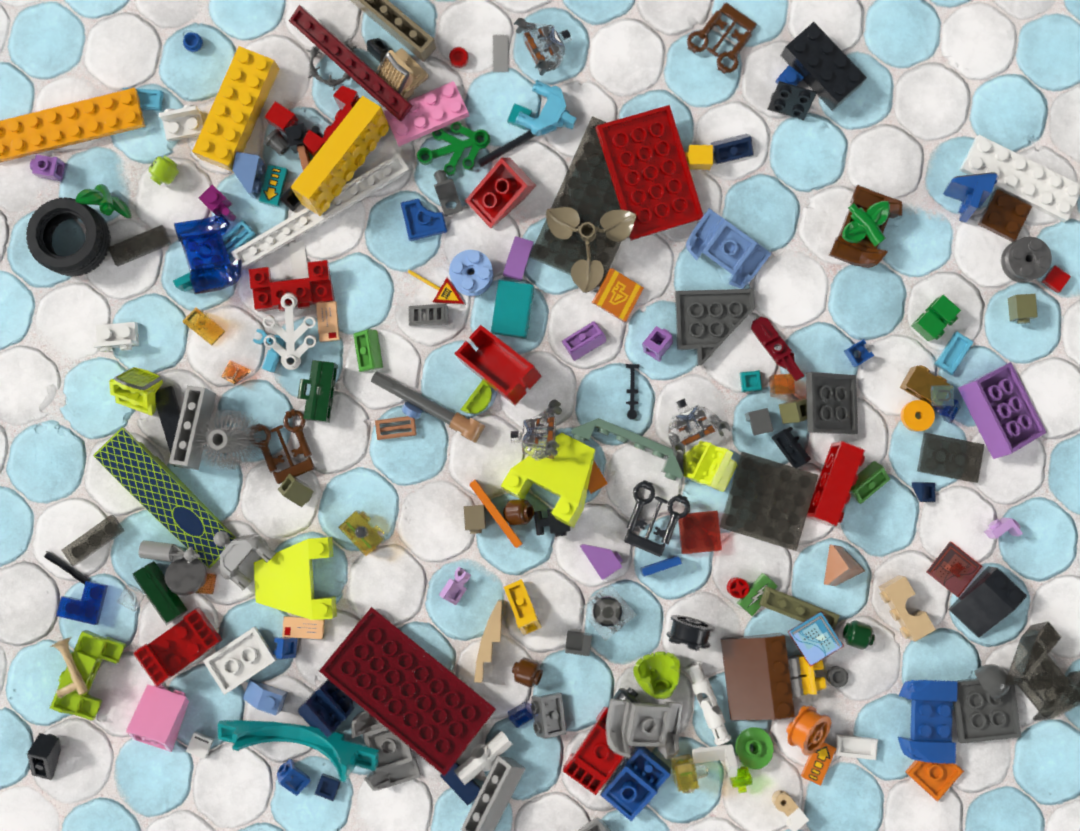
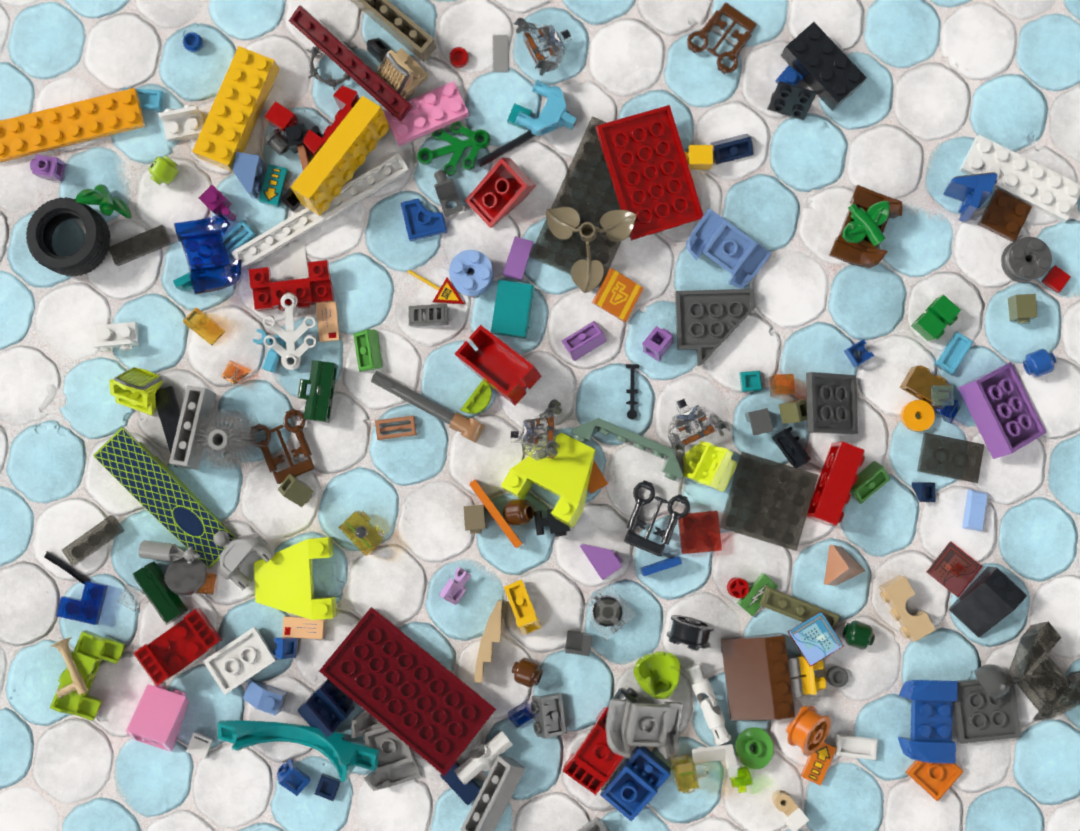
(44, 756): black slope -> none
(411, 410): medium blue tile -> none
(769, 339): dark red piece -> none
(975, 510): none -> light blue tile
(1001, 526): lavender bracket -> none
(1039, 363): none -> blue head

